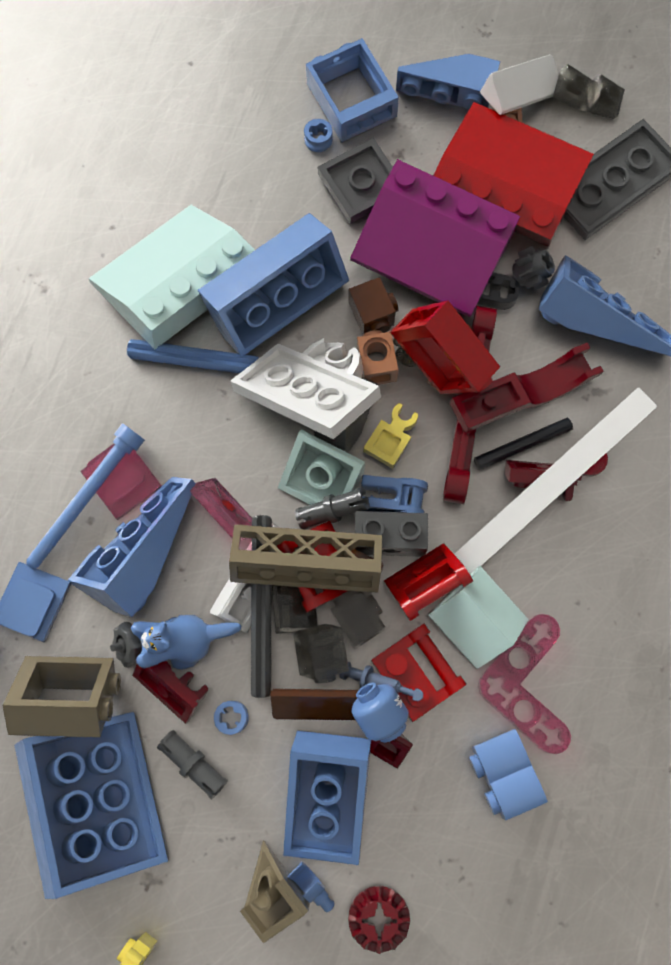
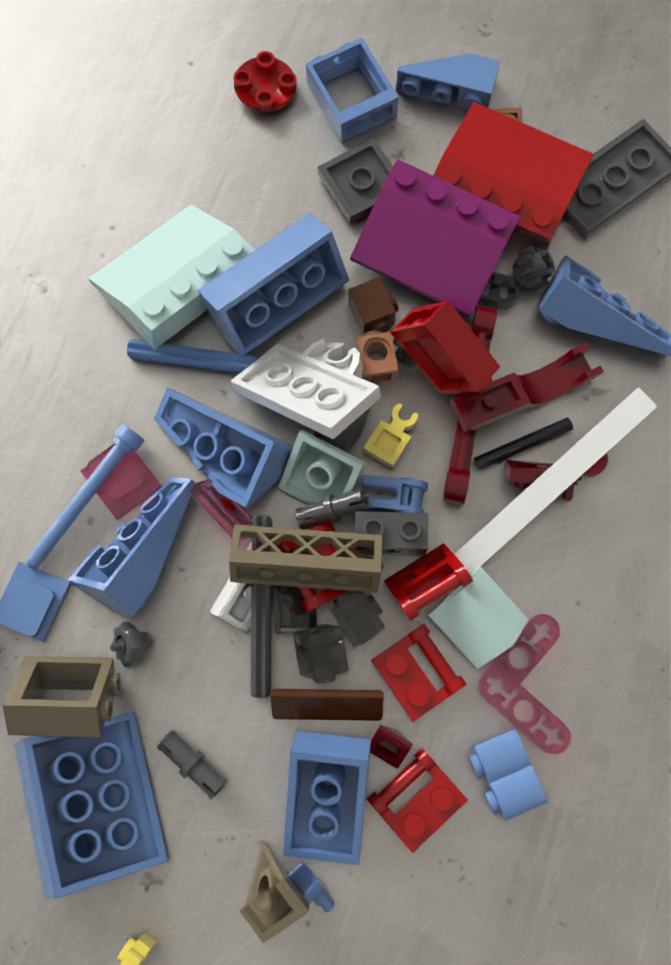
(171, 690): dark red plate -> none
(179, 639): medium blue animal -> none
(224, 726): medium blue bush -> none
(231, 453): none -> medium blue wedge
(265, 83): none -> red dish
(322, 142): medium blue bush -> none
(365, 907): dark red gear -> none
(369, 676): sand blue piece -> none
(380, 712): medium blue head -> none
(426, 809): none -> red plate
(521, 84): white slope -> none
(593, 96): clear smoke slope -> none

